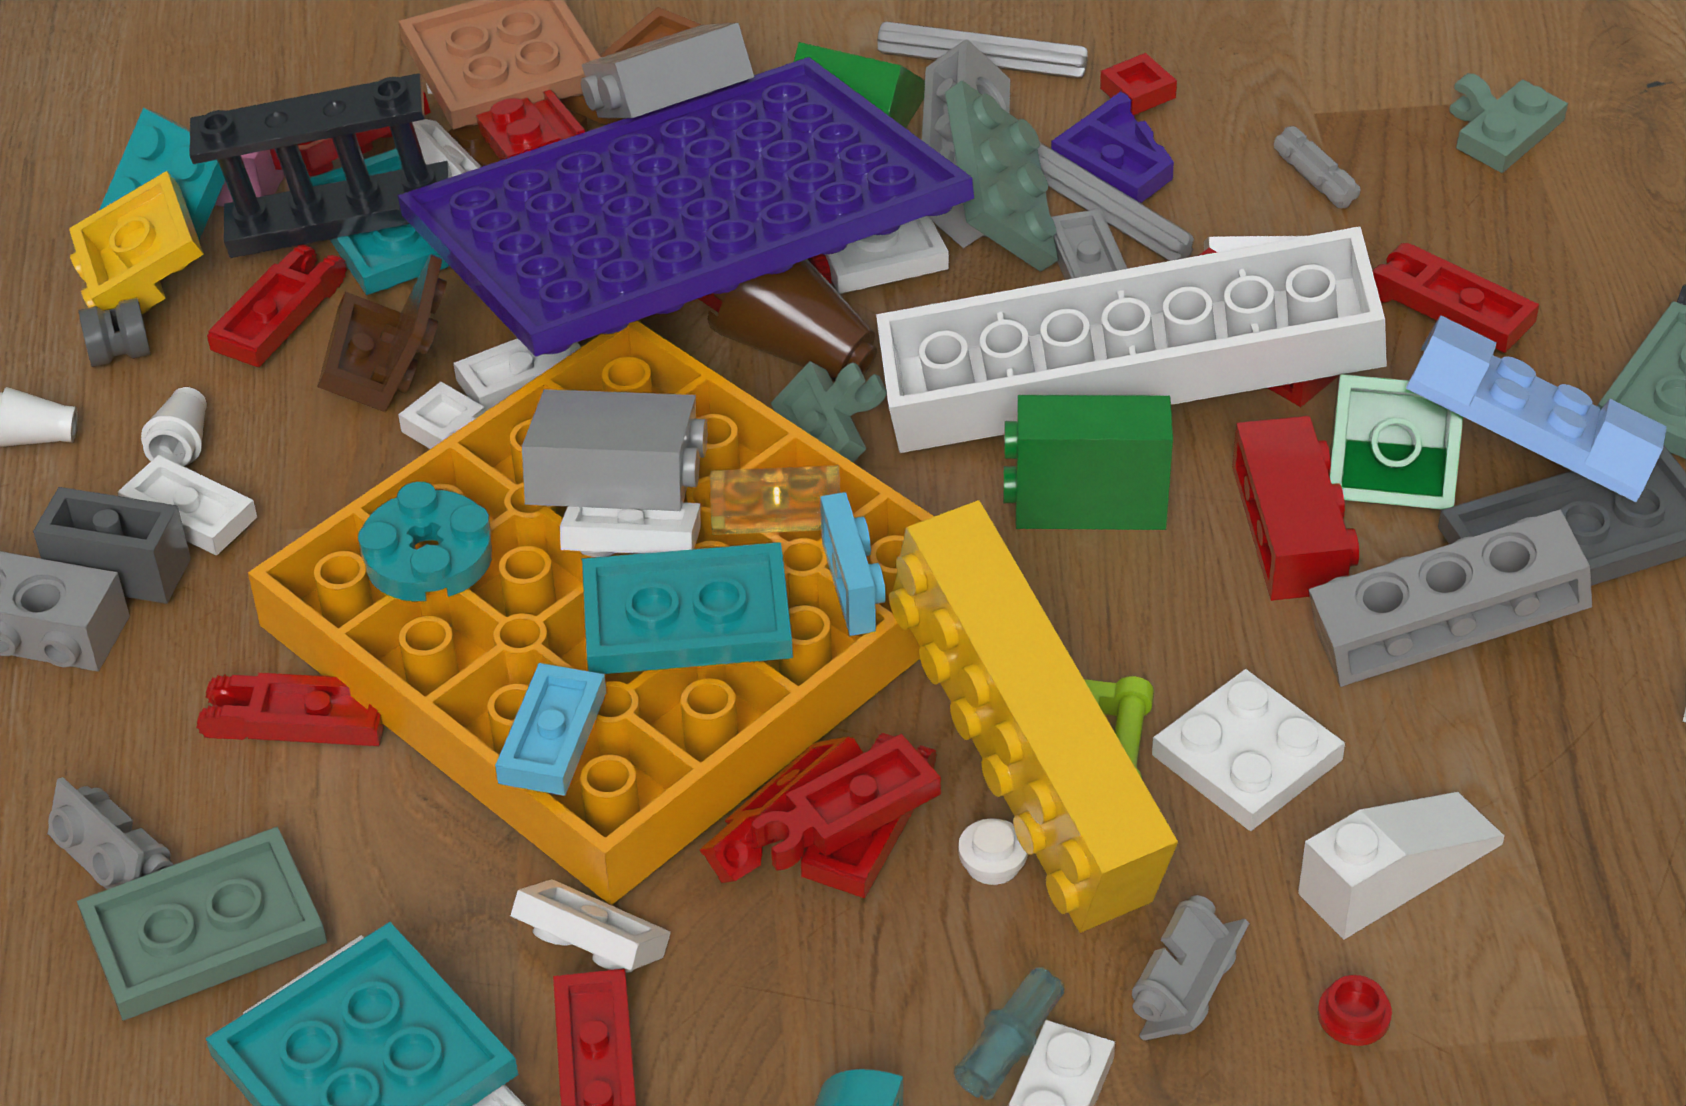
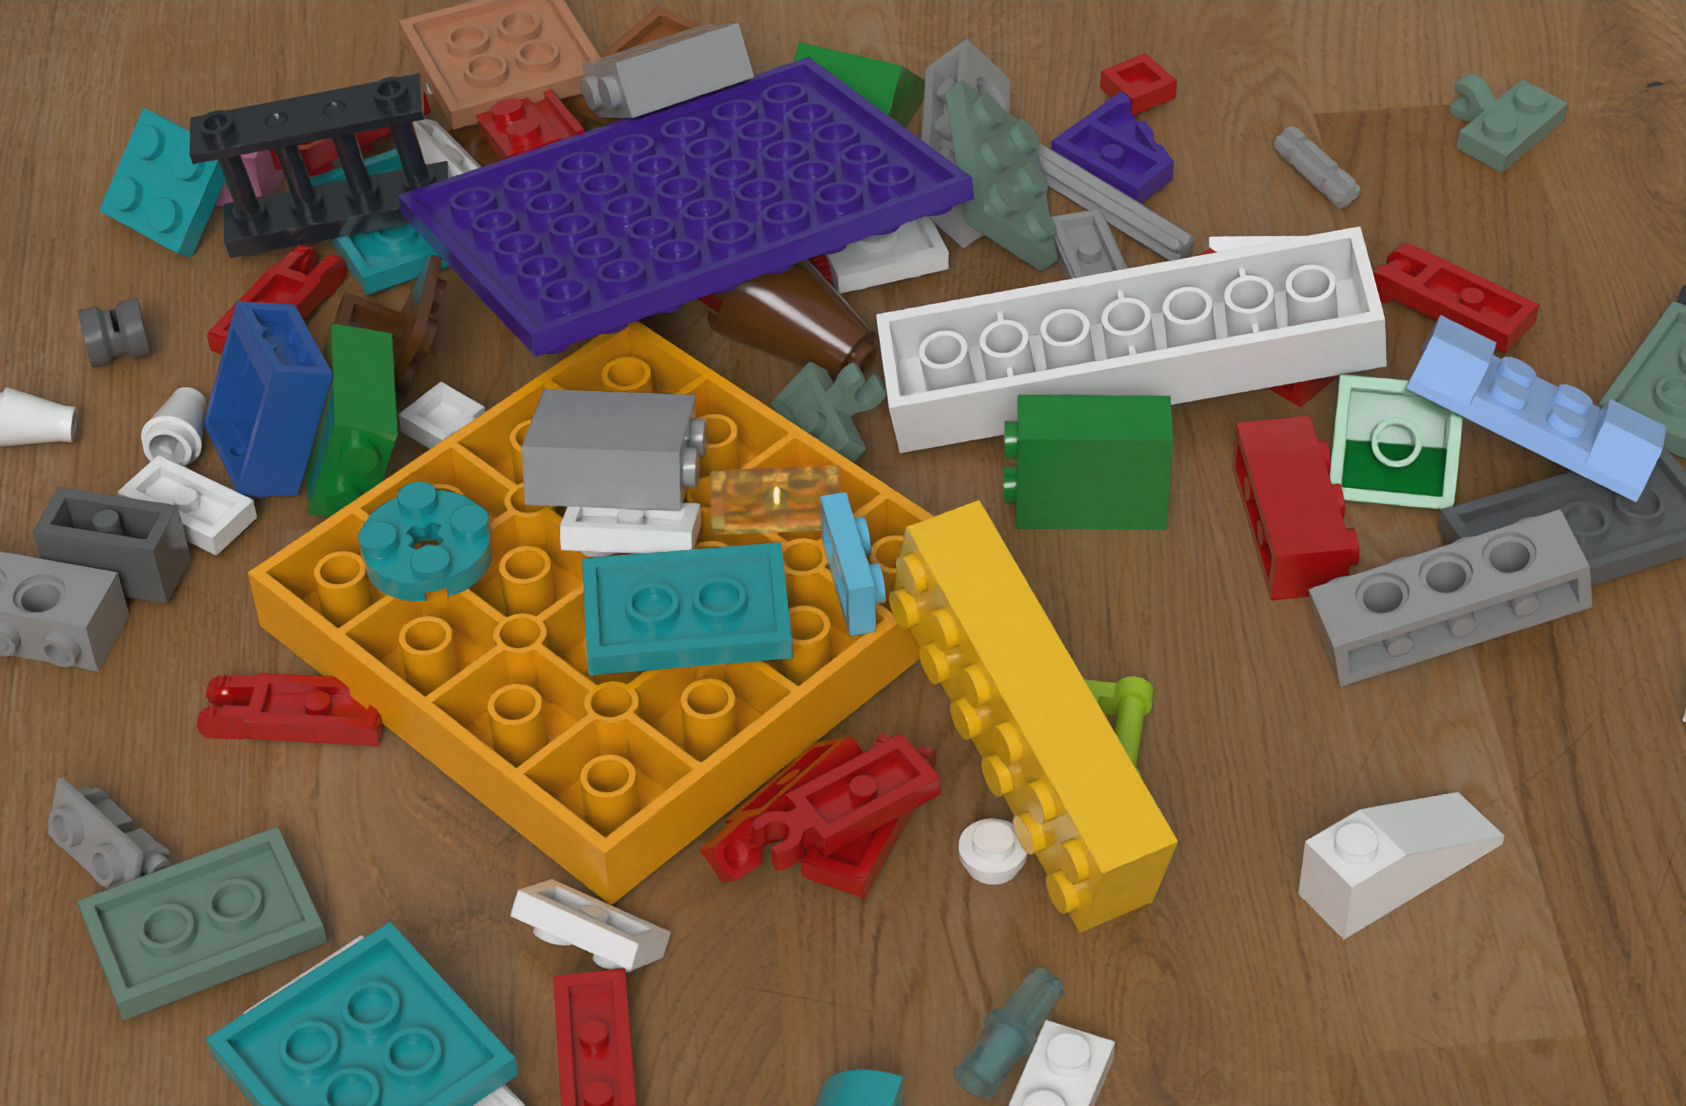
(135, 245): yellow plate -> none
(267, 399): none -> blue window
(356, 420): none -> green brick
(503, 370): white plate -> none
(551, 729): medium azure plate -> none
(1001, 50): light grey axle -> none
(1177, 992): light grey hinge -> none
(1248, 749): white plate -> none
(1355, 1011): red plate -> none

